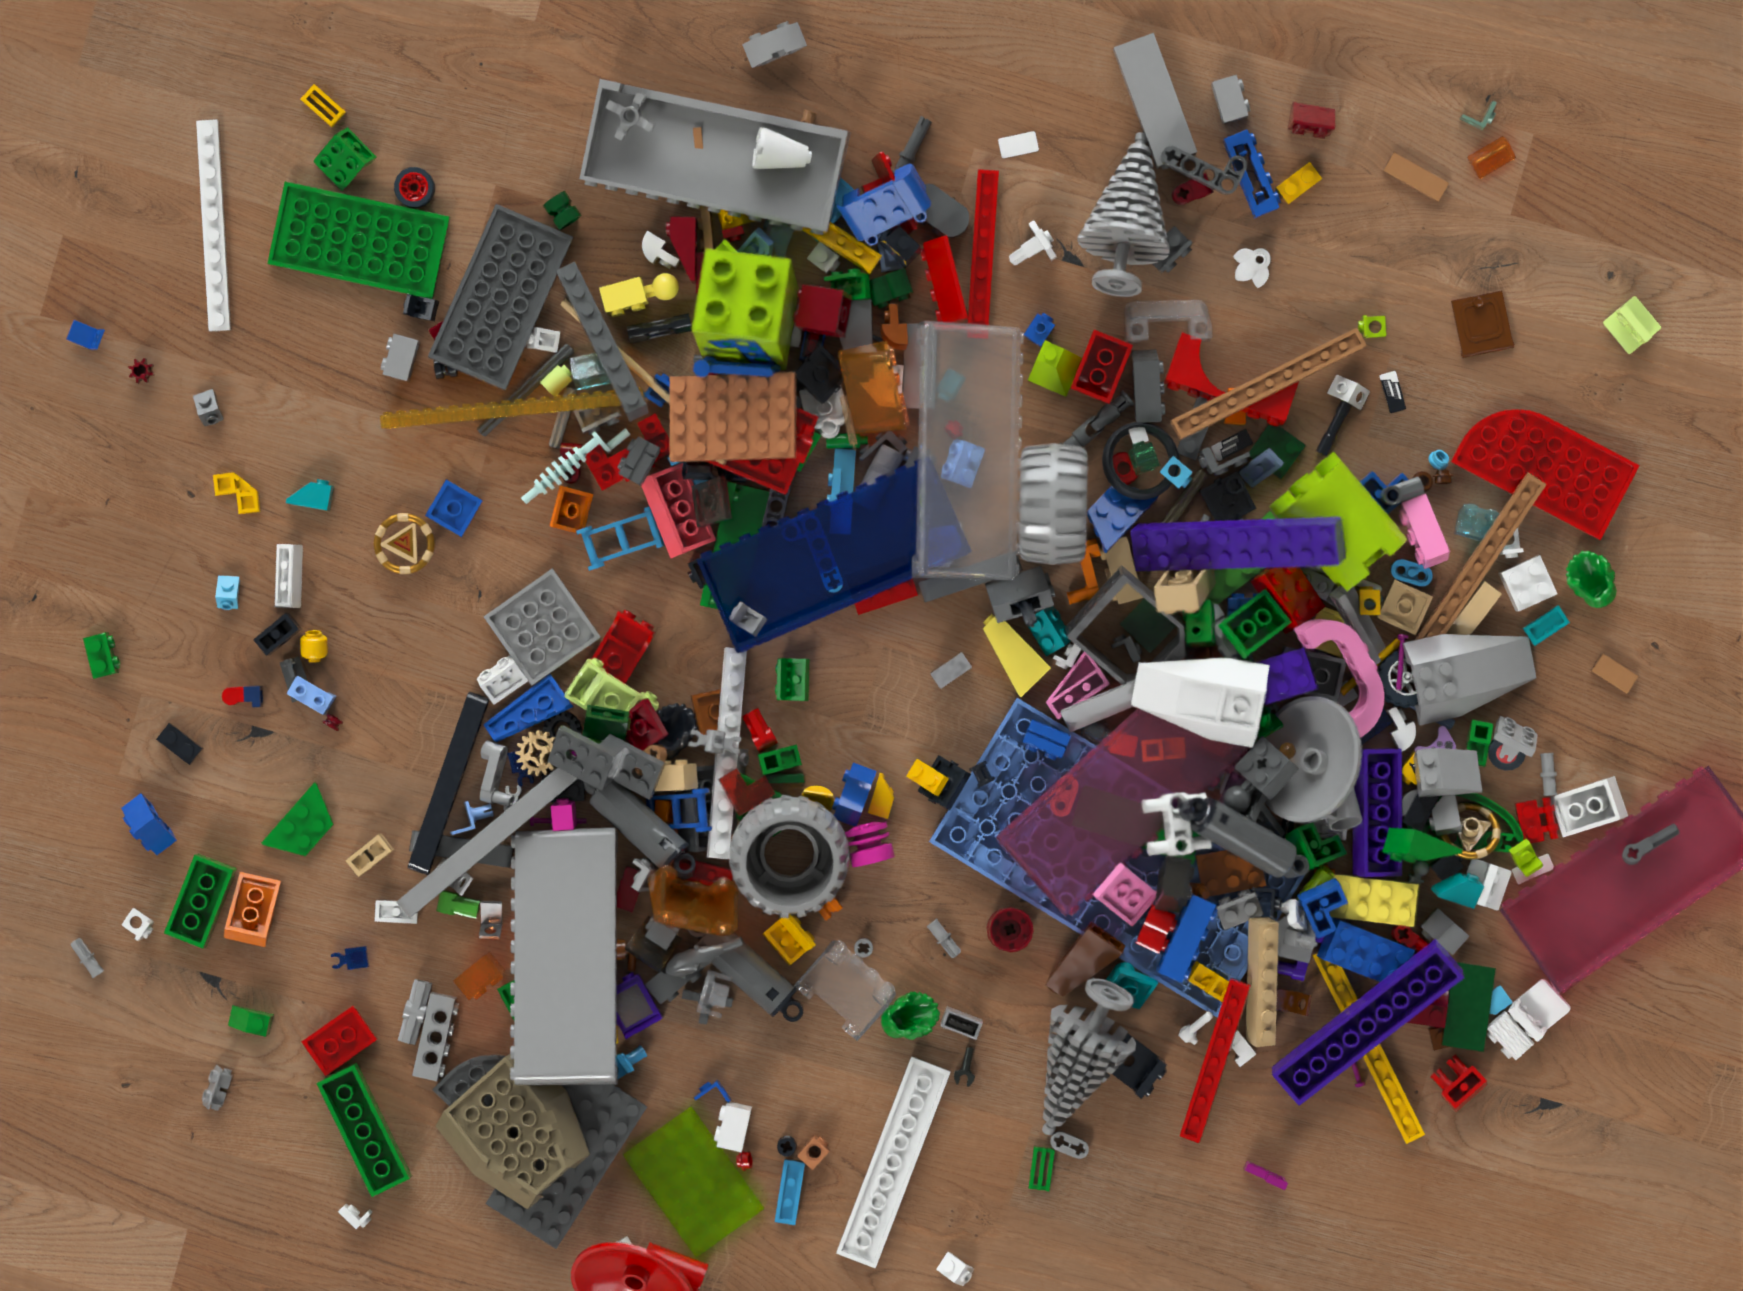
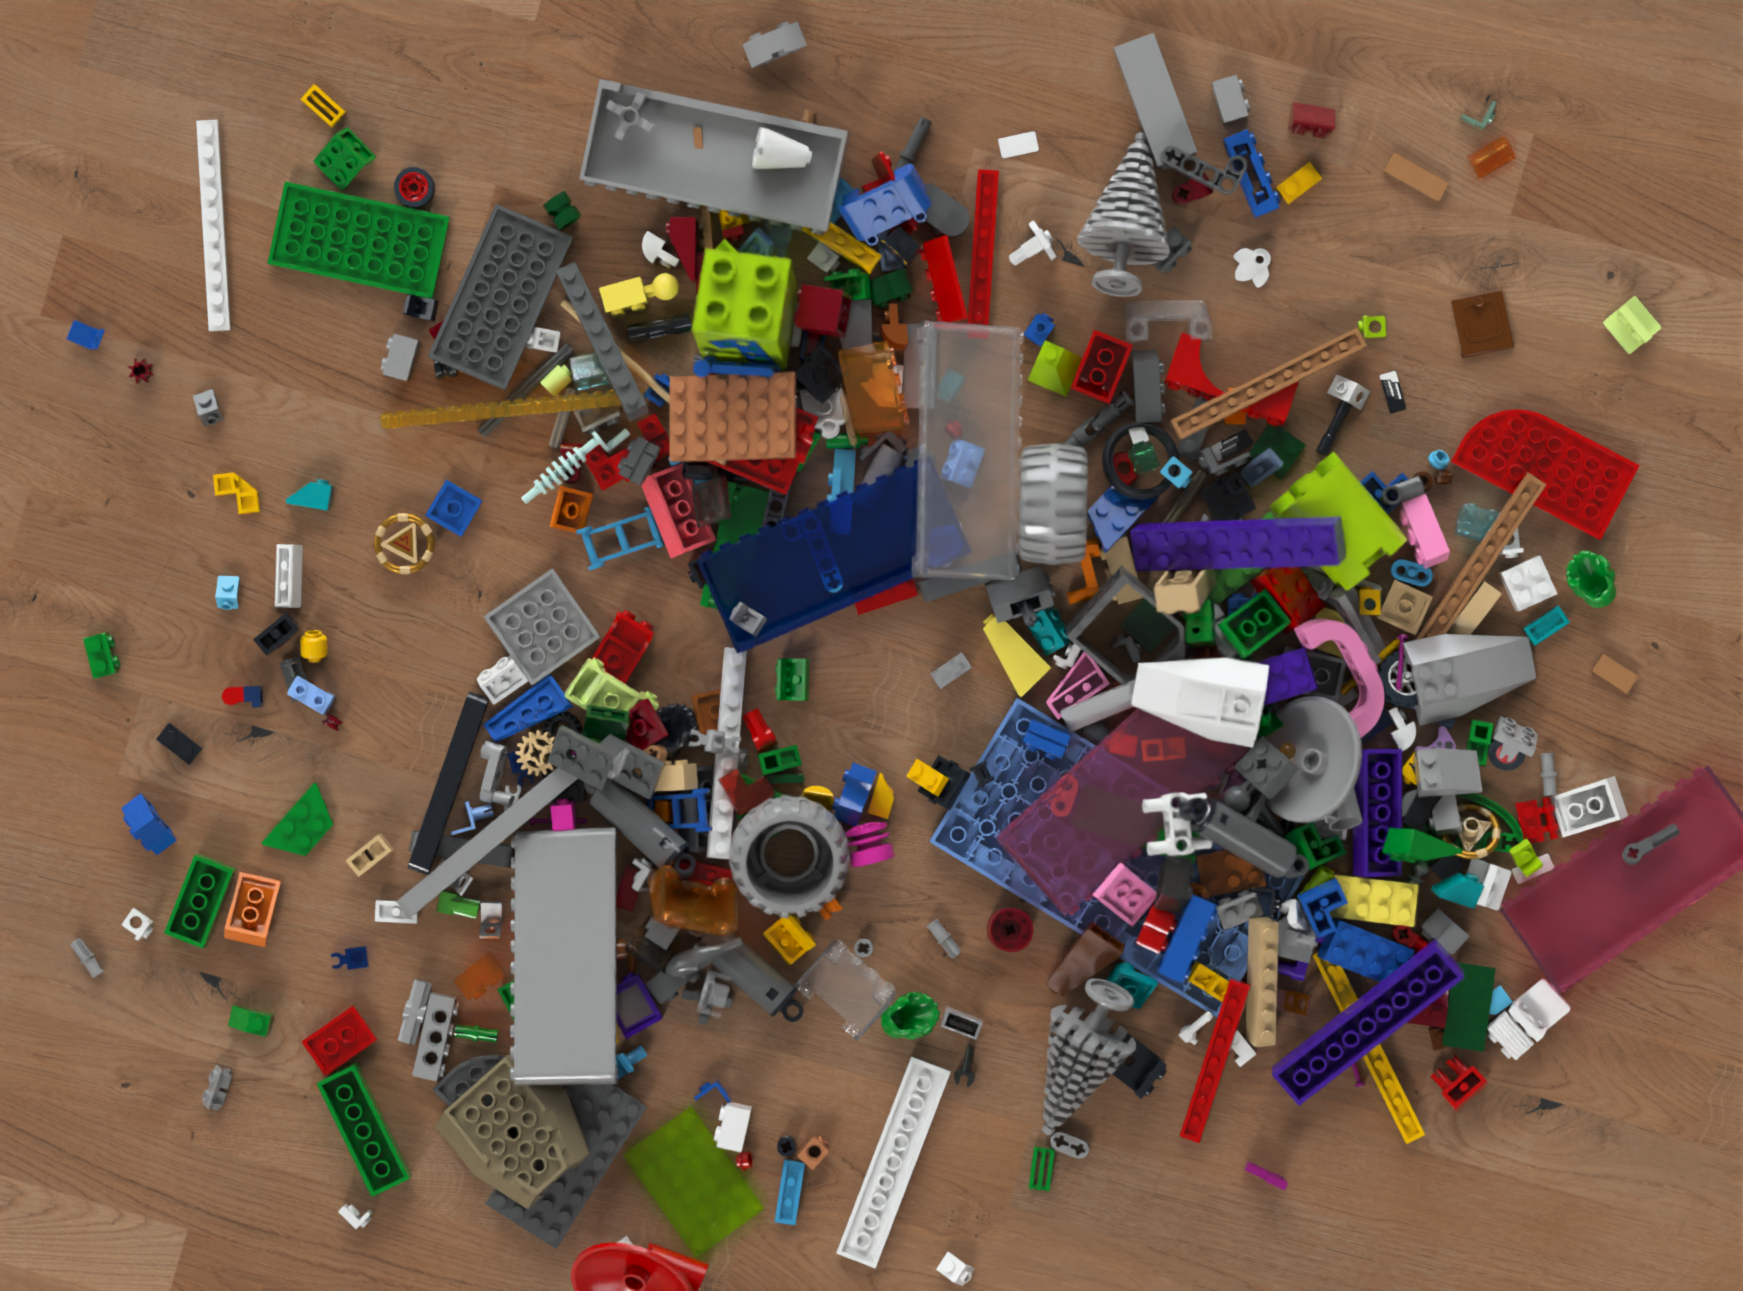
(476, 1033): none -> green pin

